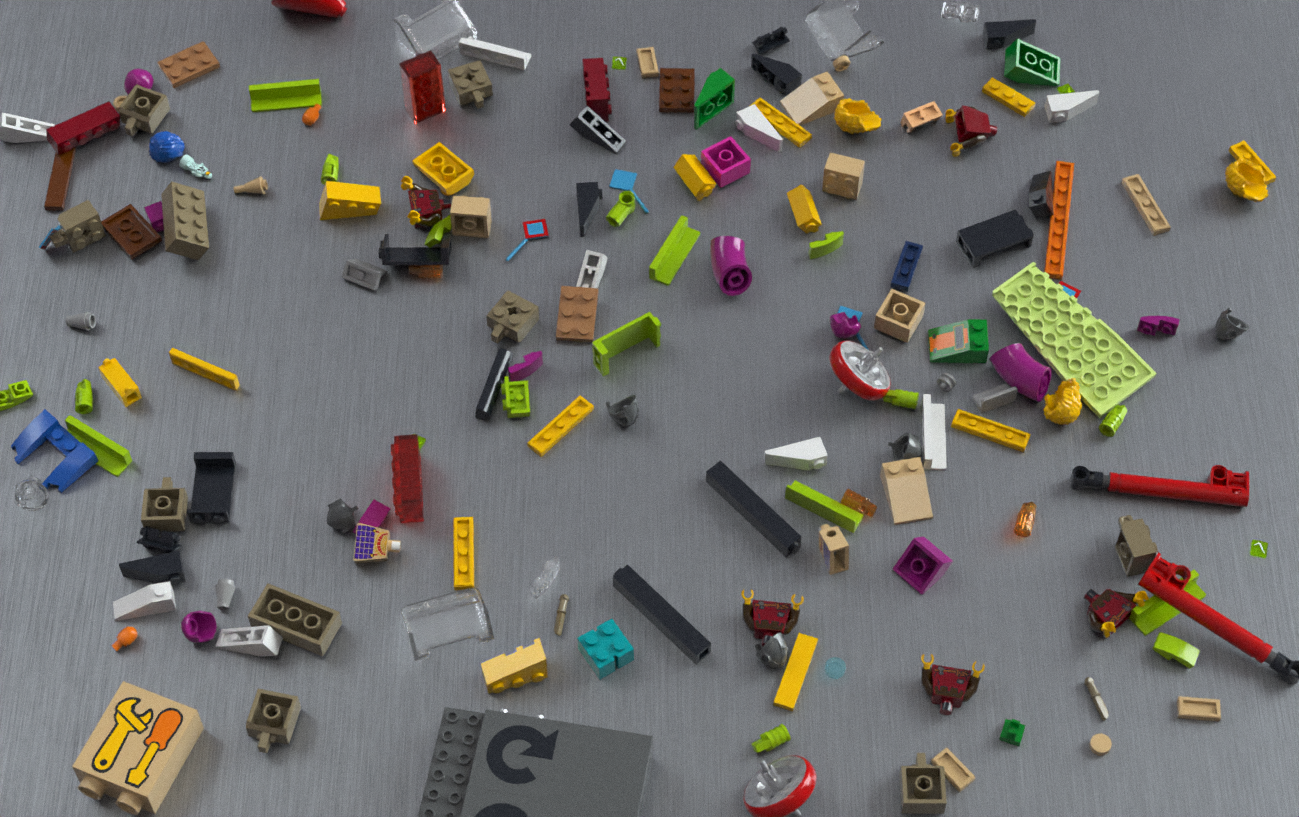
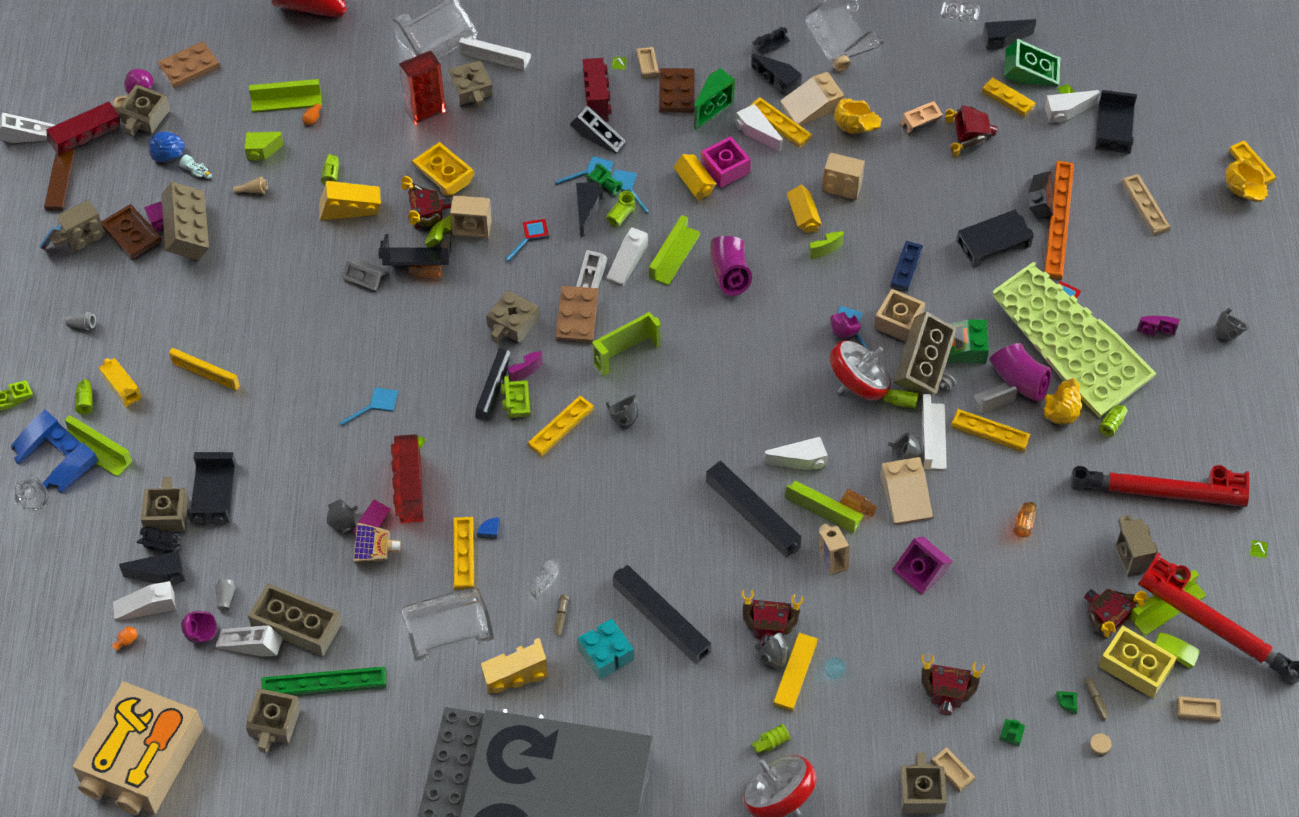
(262, 144): none -> lime slope
(326, 681): none -> green tile
(382, 400): none -> dark azure piece
(489, 528): none -> blue tile
(604, 179): none -> green connector
(606, 163): none -> dark azure piece
(628, 256): none -> white slope
(925, 354): none -> dark tan brick
(1067, 701): none -> green tile
(1115, 121): none -> black panel
(1137, 661): none -> light yellow brick

